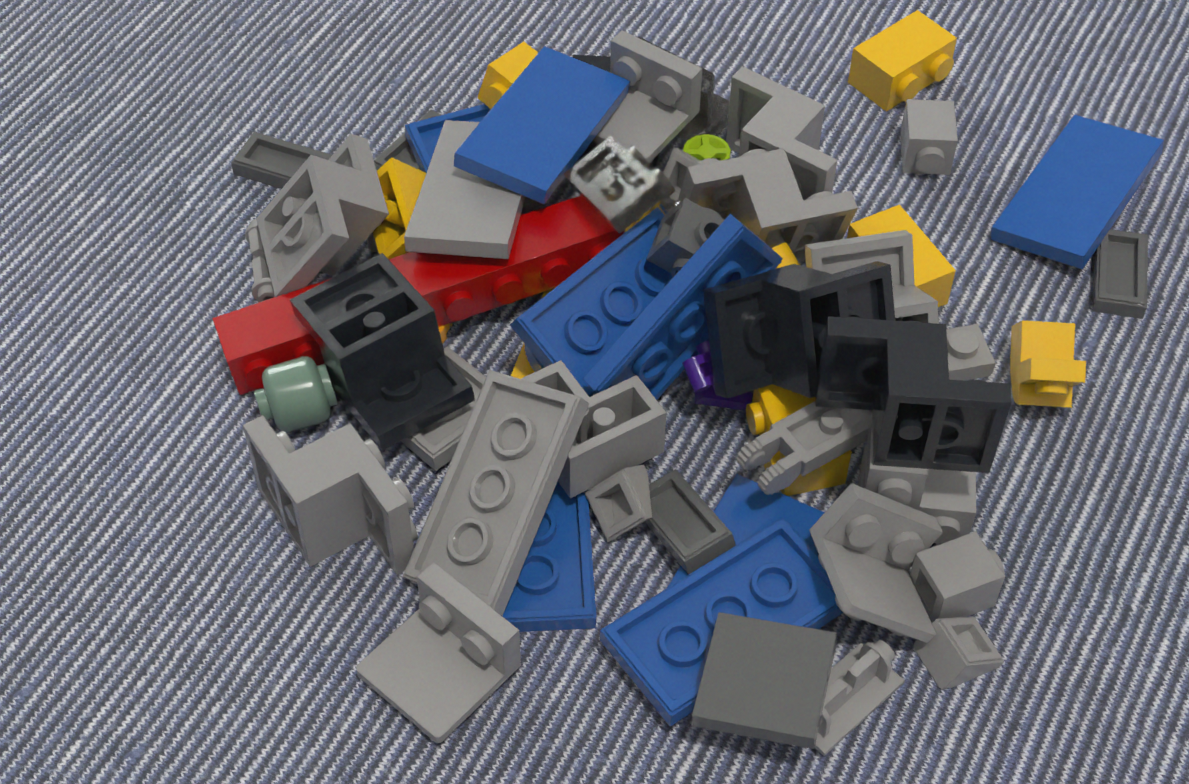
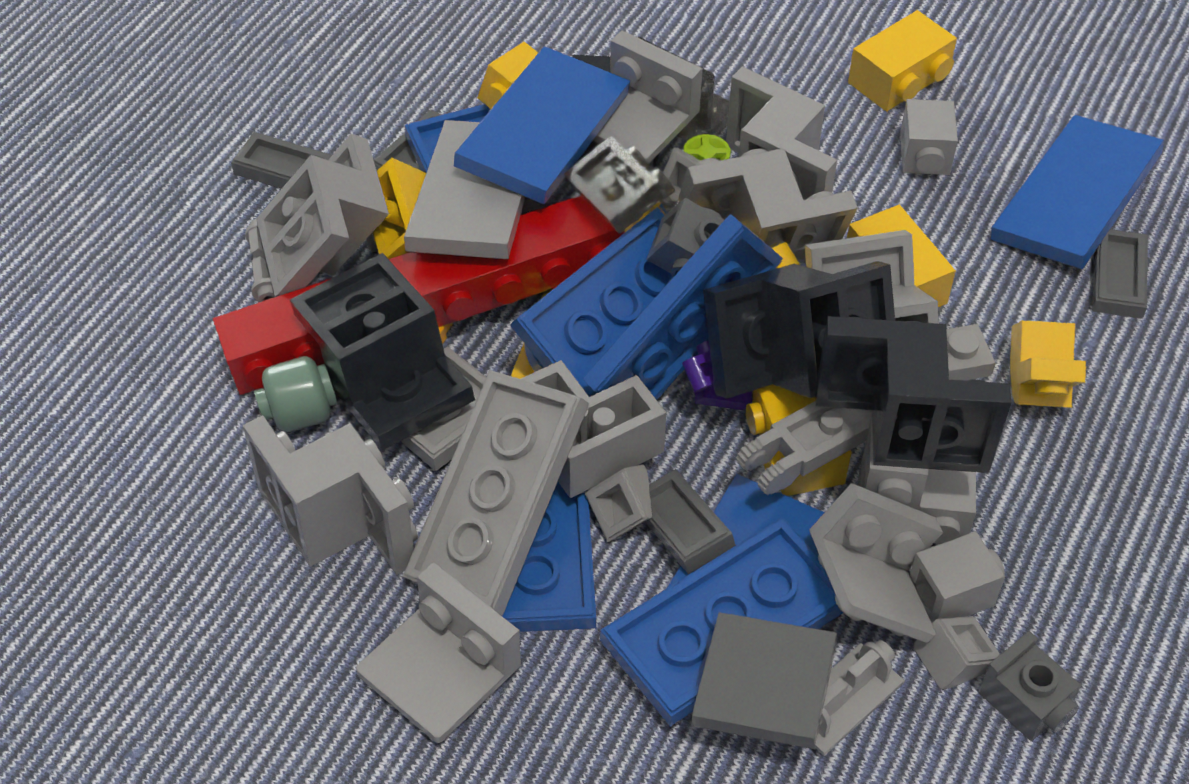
(1030, 688): none -> dark grey brick

